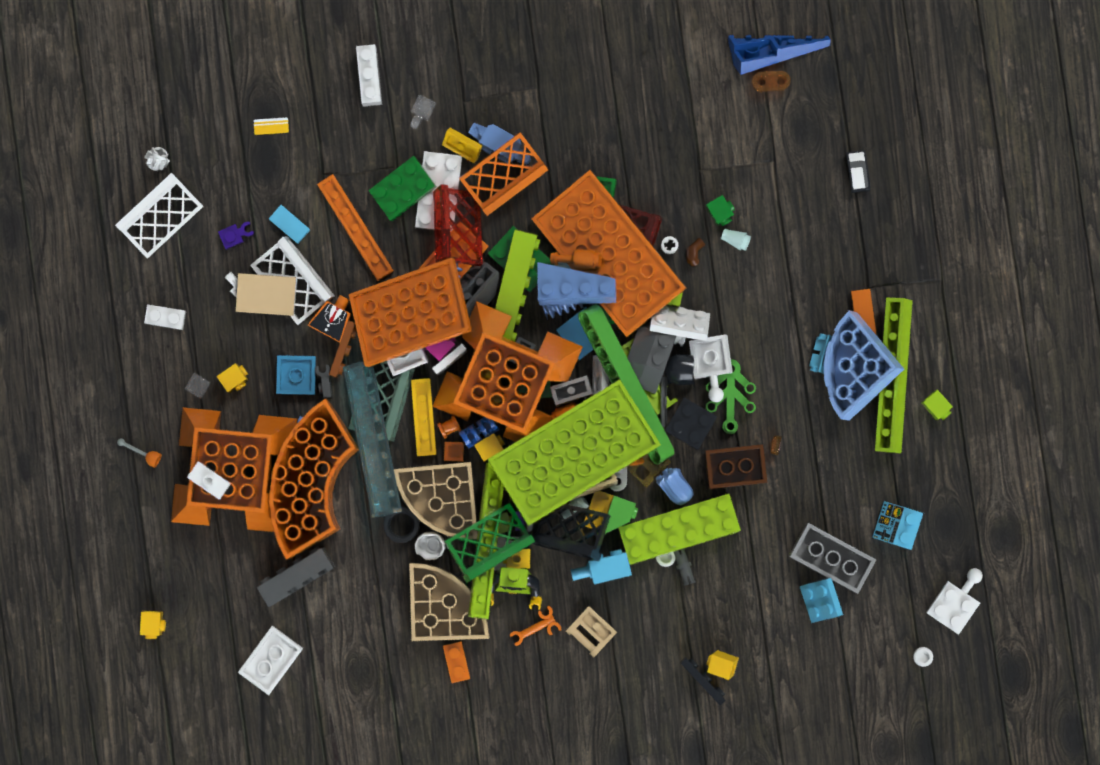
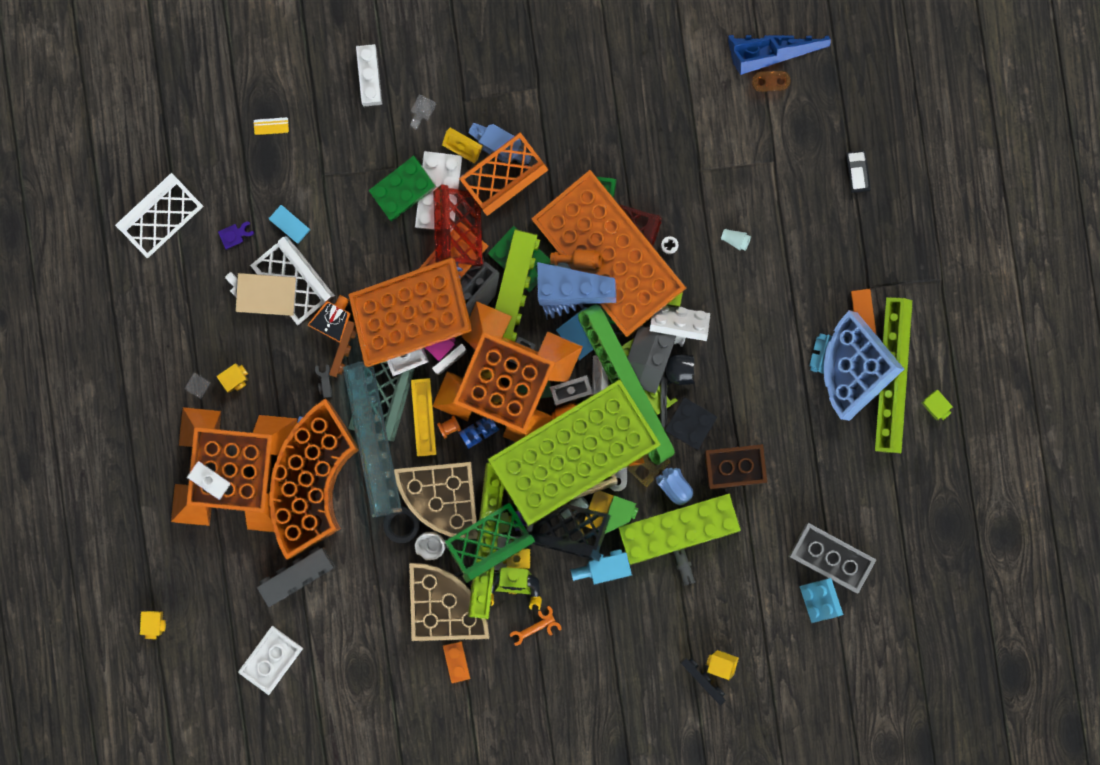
(152, 457): hinge -> none
(157, 158): white gear -> none
(165, 317): white plate -> none
(296, 375): dark azure plate -> none
(355, 227): orange tile -> none
(454, 451): orange tile -> none
(489, 446): yellow brick -> none
(595, 626): tan plate -> none
(666, 560): white tile -> none
(692, 252): reddish brown arm -> none
(710, 360): white plate -> none
(720, 210): green brick -> none
(732, 392): bright green plant -> none
(776, 445): clear orange tile -> none
(897, 525): medium azure slope -> none
(923, 656): white tile -> none
(954, 605): white plate -> none

